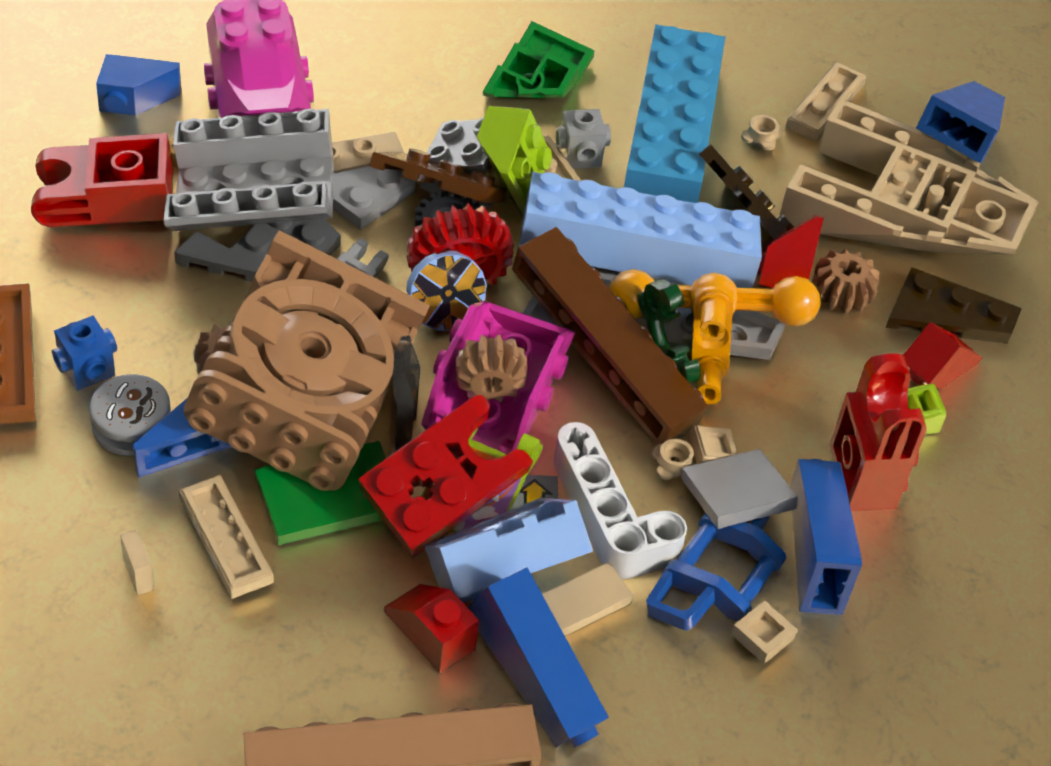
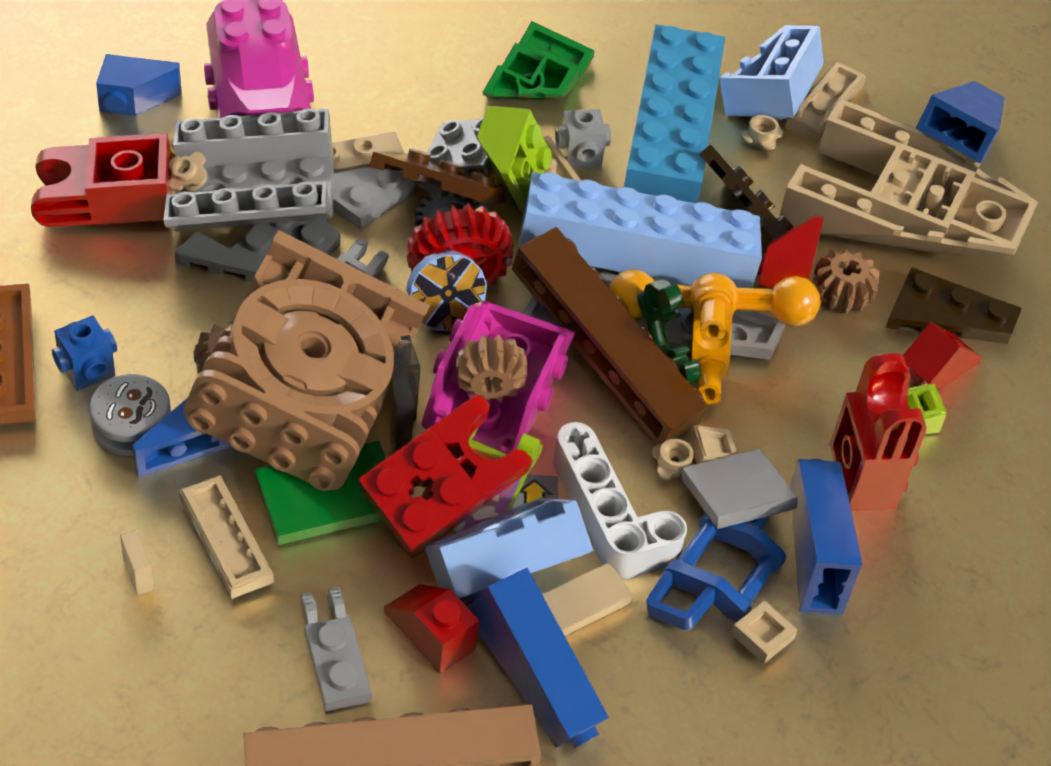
(187, 172): none -> tan plate
(335, 654): none -> light grey hinge
(777, 77): none -> light blue wedge

